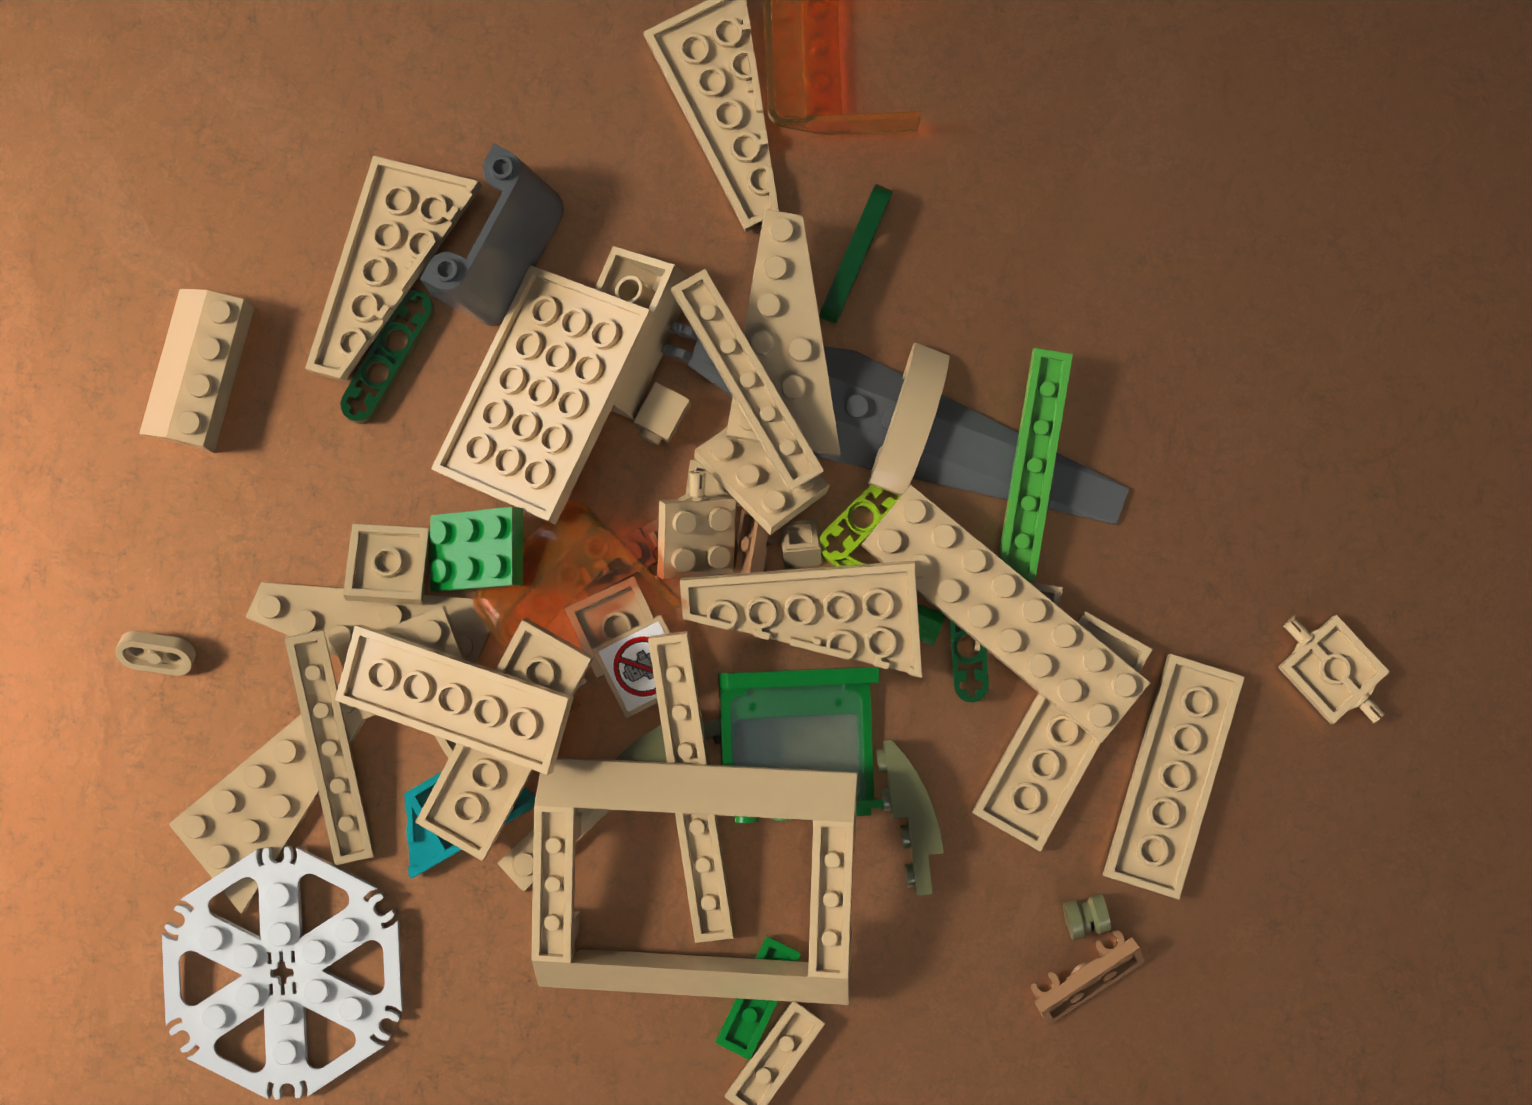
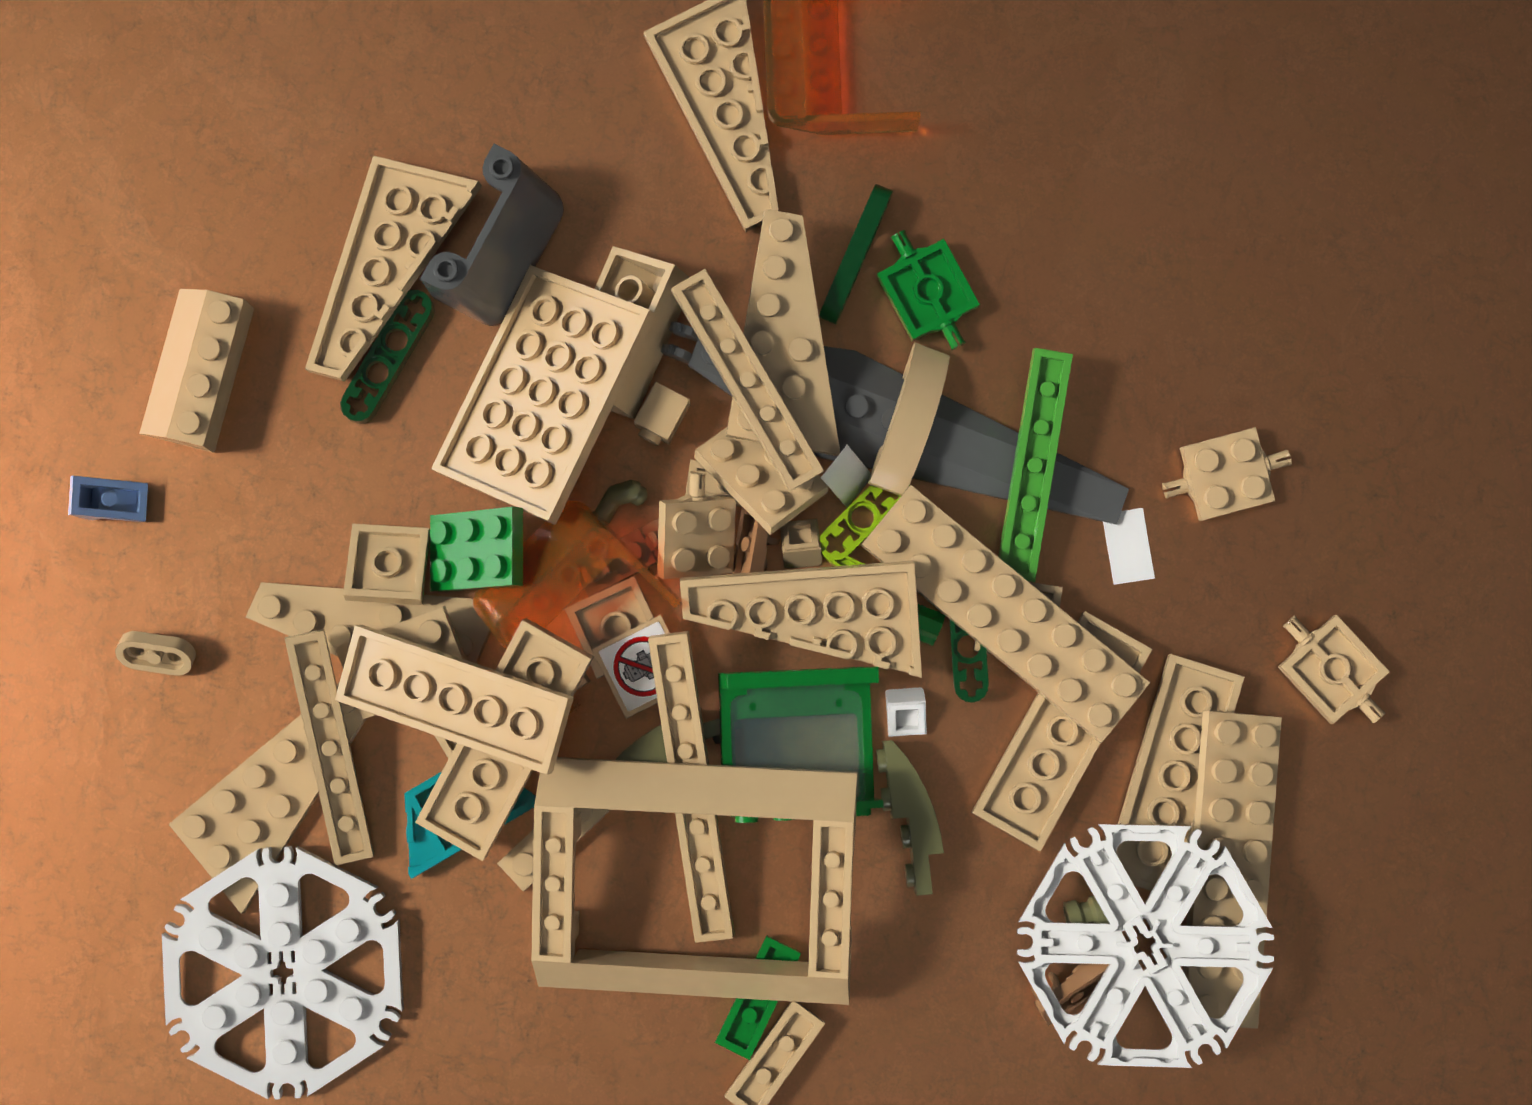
(107, 499): none -> light blue slope
(618, 495): none -> olive arm
(846, 476): none -> white sticker
(906, 711): none -> white slope
(928, 290): none -> green plate
(1129, 548): none -> white sticker
(1182, 945): none -> white plate
(1227, 474): none -> tan plate
(1237, 810): none -> tan plate

